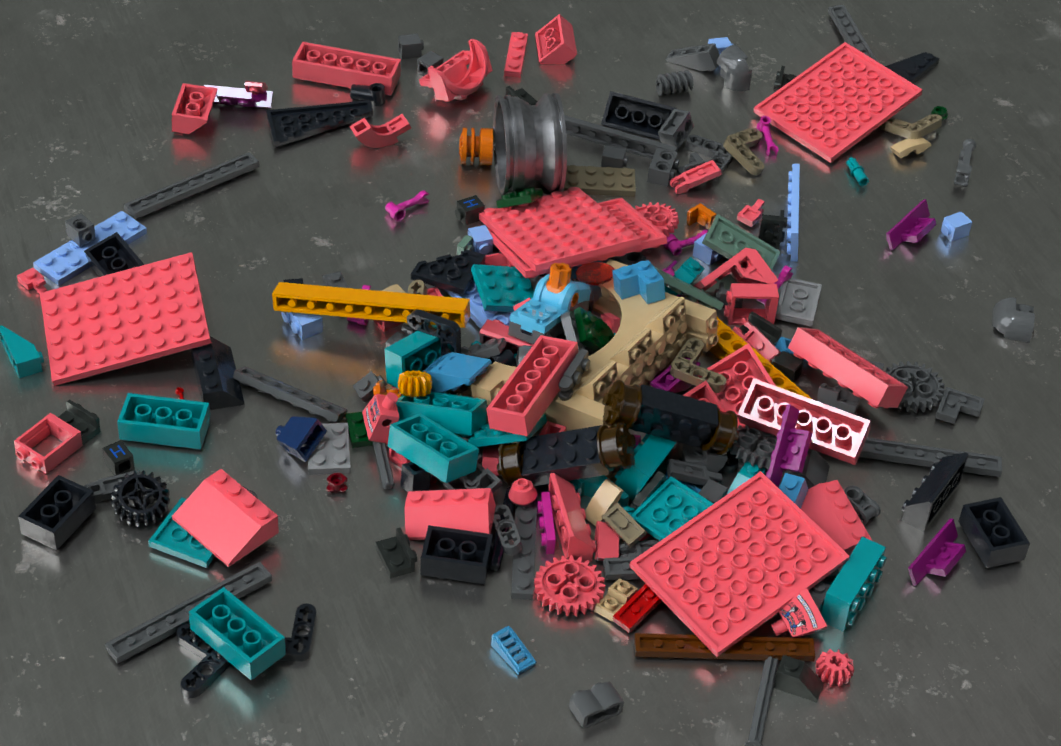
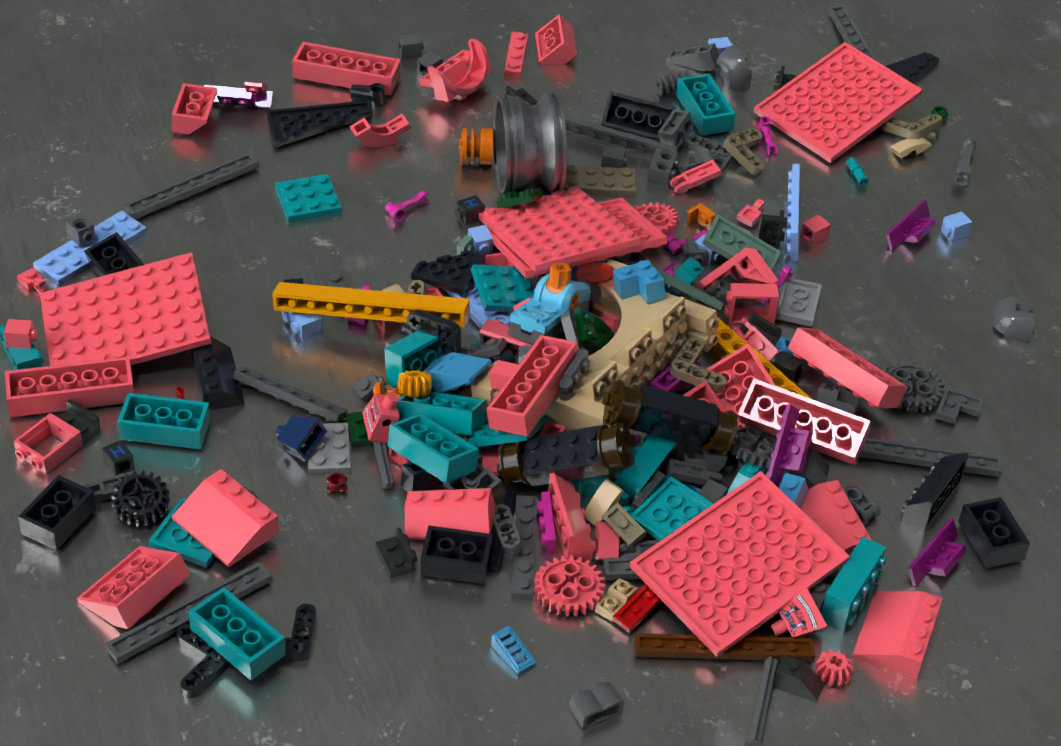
(19, 334): none -> coral brick
(85, 383): none -> coral brick
(135, 586): none -> coral slope
(308, 198): none -> teal plate
(500, 373): none -> coral brick
(522, 492): coral cone -> none
(689, 250): none -> dark grey bracket
(706, 104): none -> teal brick
(815, 230): none -> coral brick
(898, 630): none -> coral slope

